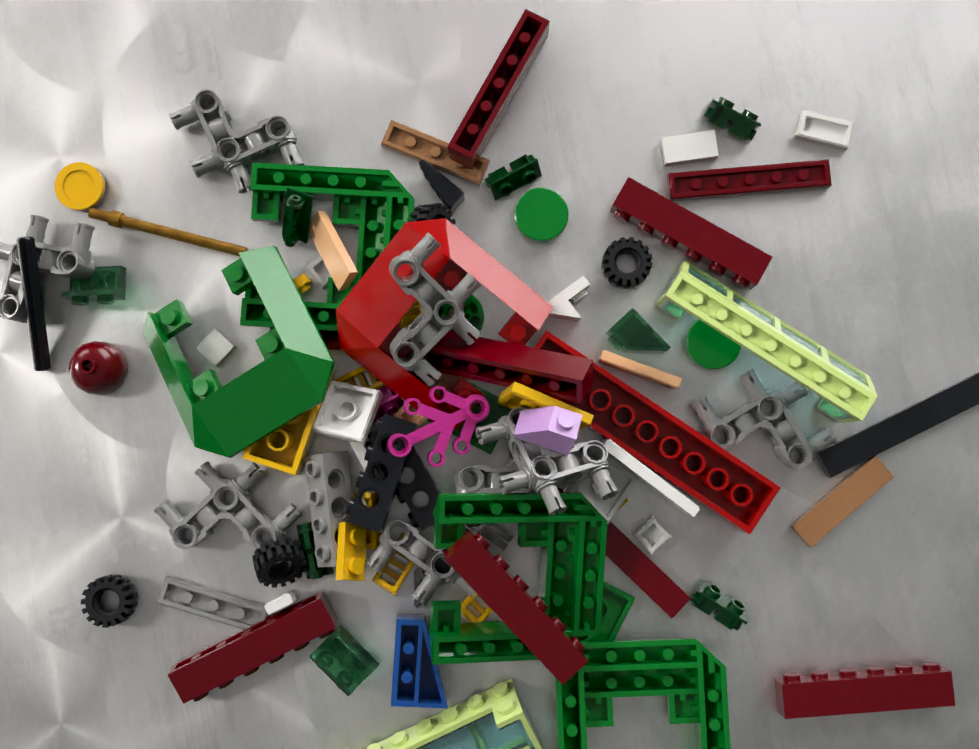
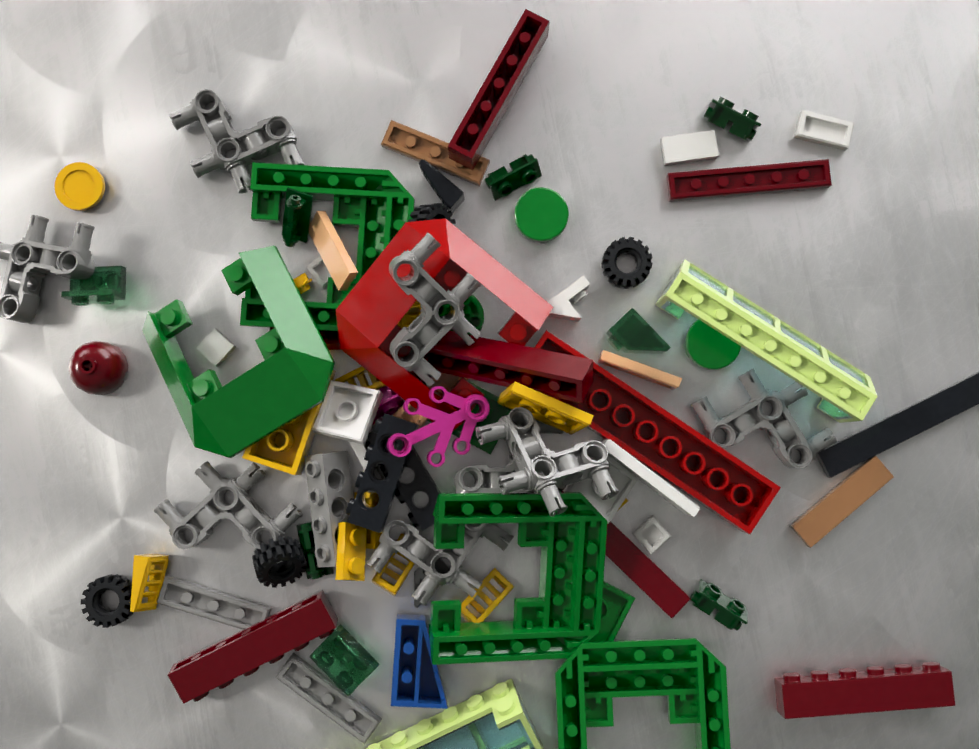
(33, 303): black axle -> none
(119, 220): pearl gold bar -> none
(143, 566): none -> yellow slope
(281, 602): white tile -> none
(328, 698): none -> light grey tile
(515, 606): dark red brick -> none
(549, 428): lavender slope -> none
(690, 234): dark red brick -> none

